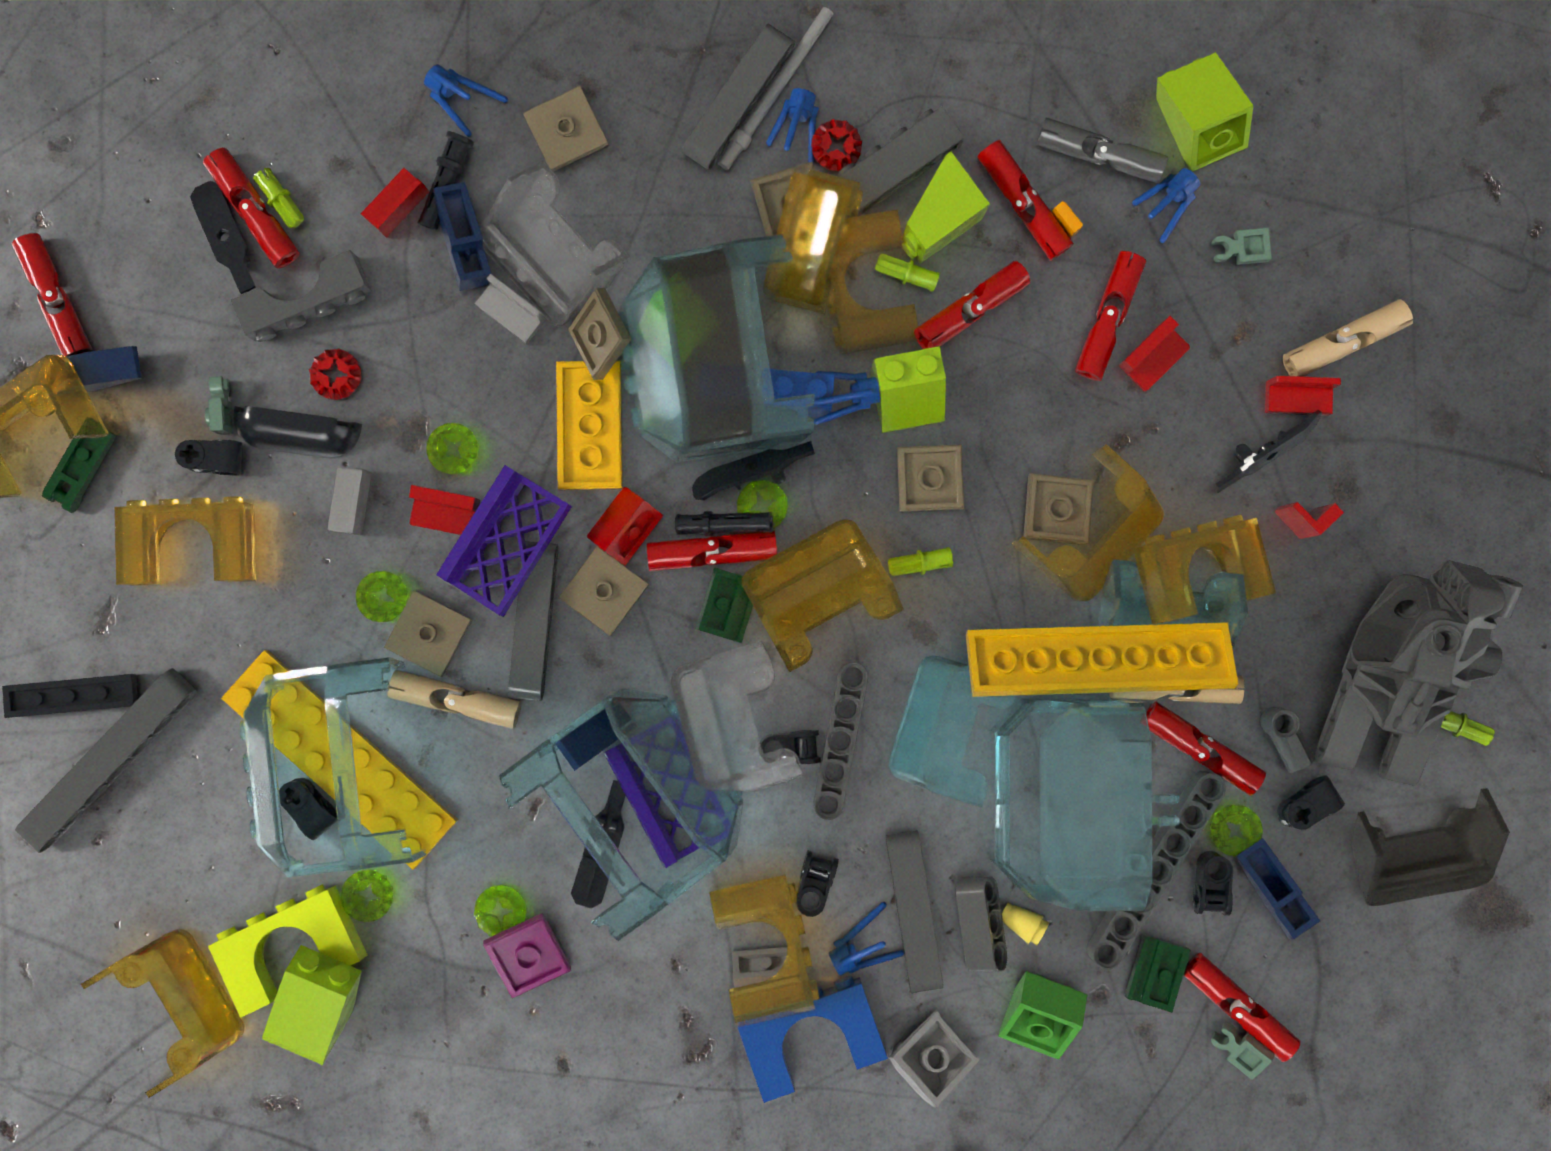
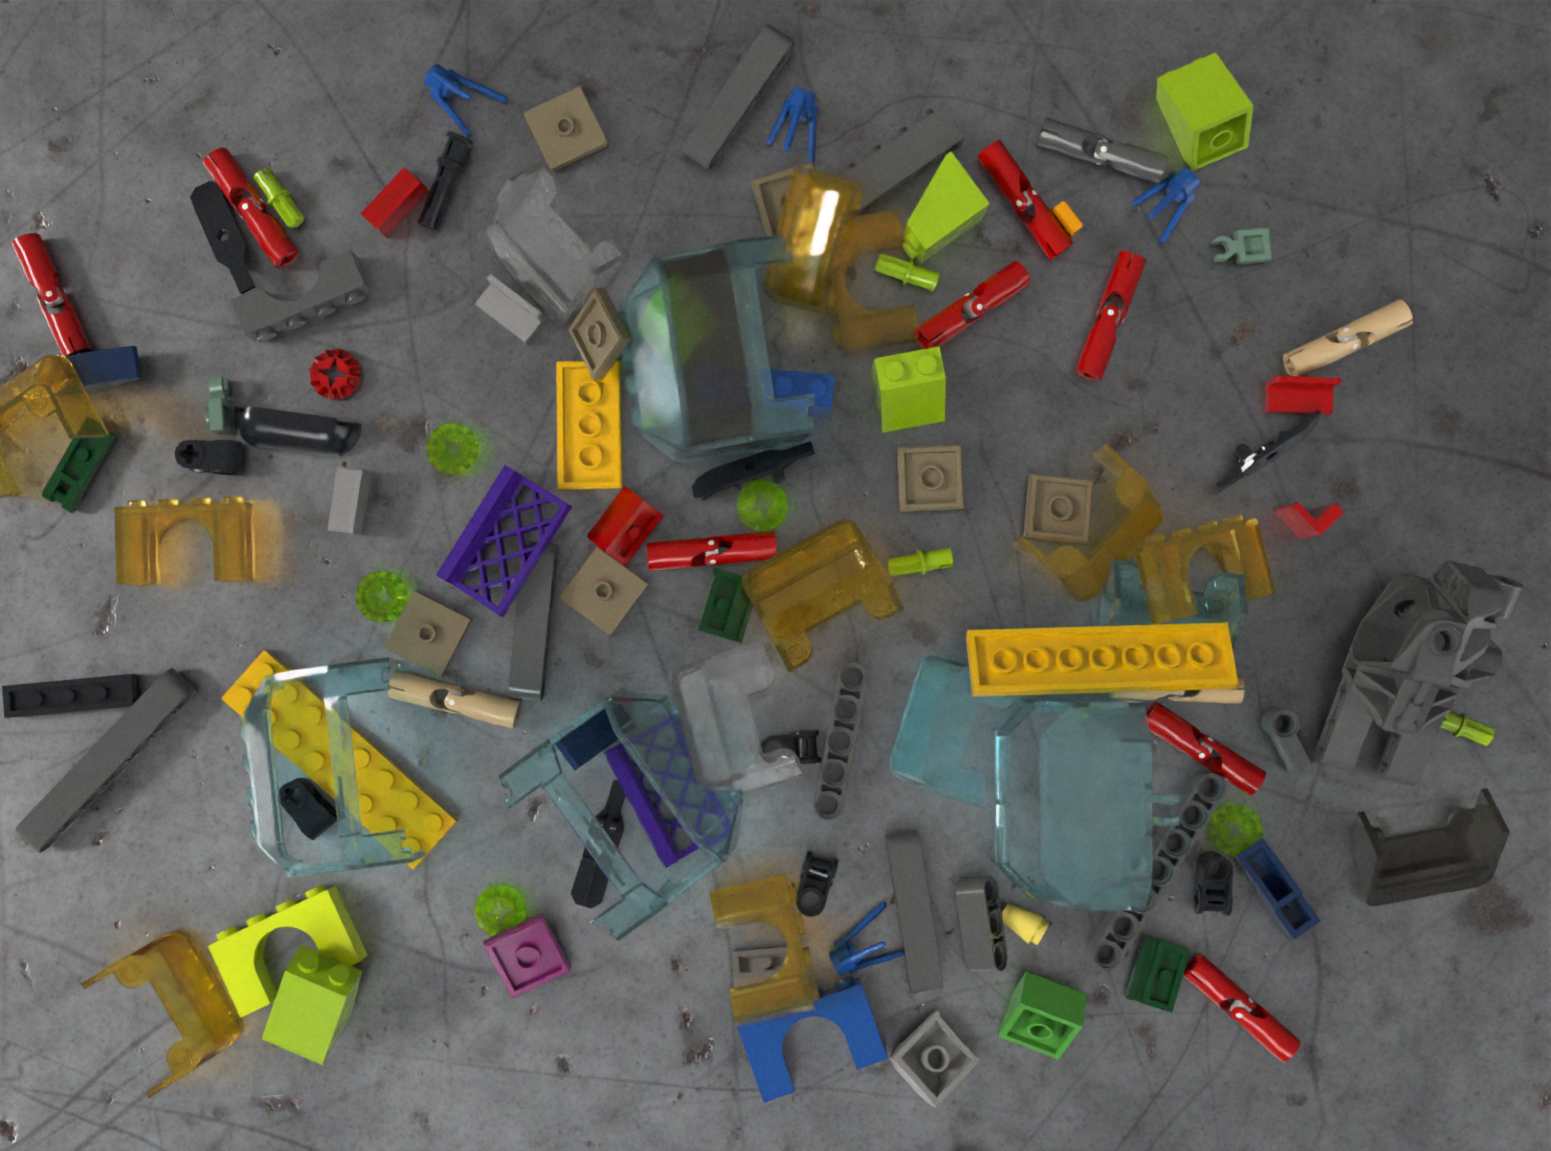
(354, 903): clear neon green gear -> none
(441, 509): red panel -> none
(462, 236): dark blue slope -> none
(723, 523): black pin -> none
(742, 138): light grey bar -> none
(835, 159): red gear -> none
(862, 393): blue plant -> none
(1155, 355): red panel -> none
(1245, 1052): sand green plate -> none
(1315, 801): black piece -> none

